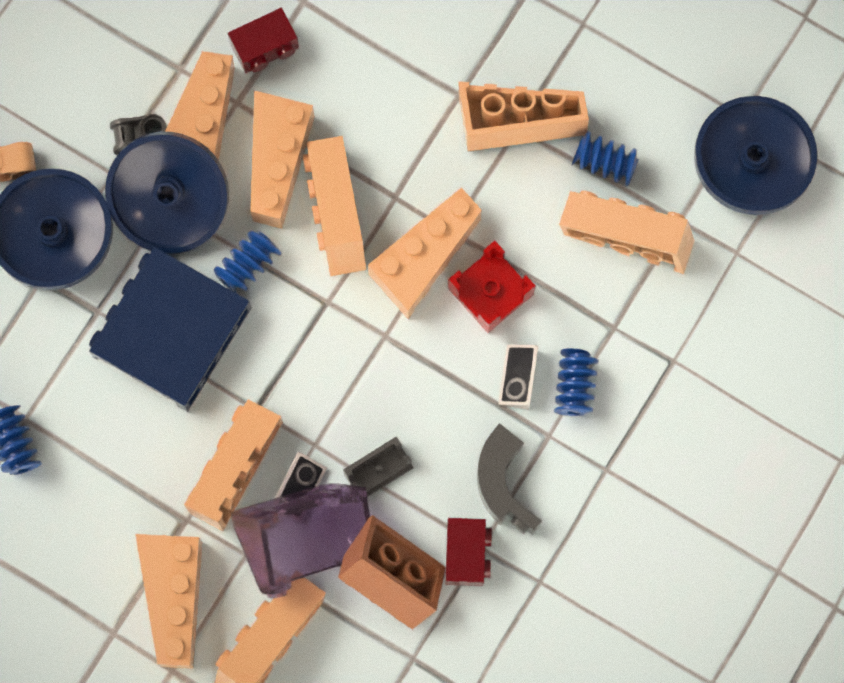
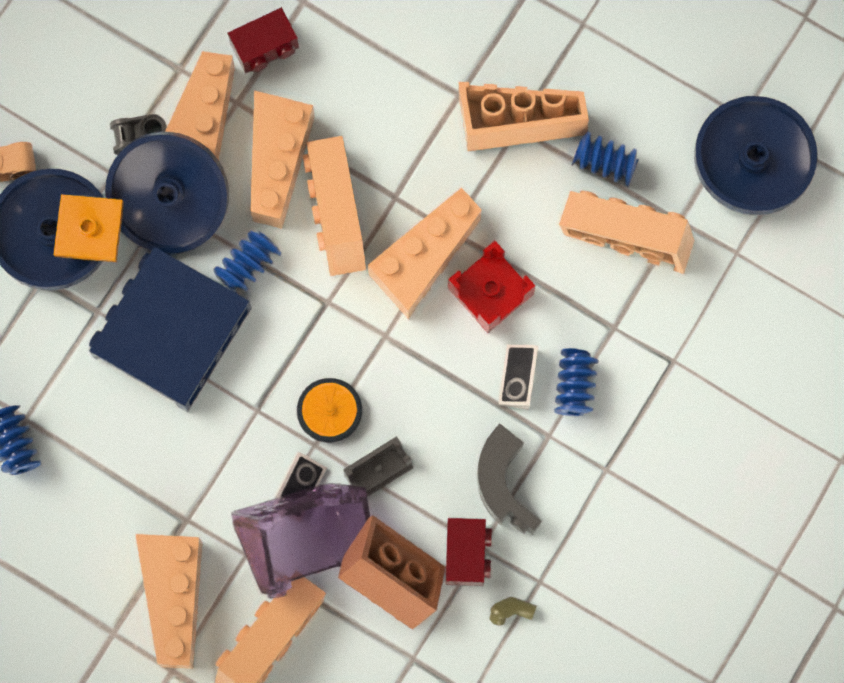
(88, 228): none -> light orange plate
(233, 464): light nougat wedge -> none
(329, 410): none -> light orange wheel
(508, 607): none -> olive arm

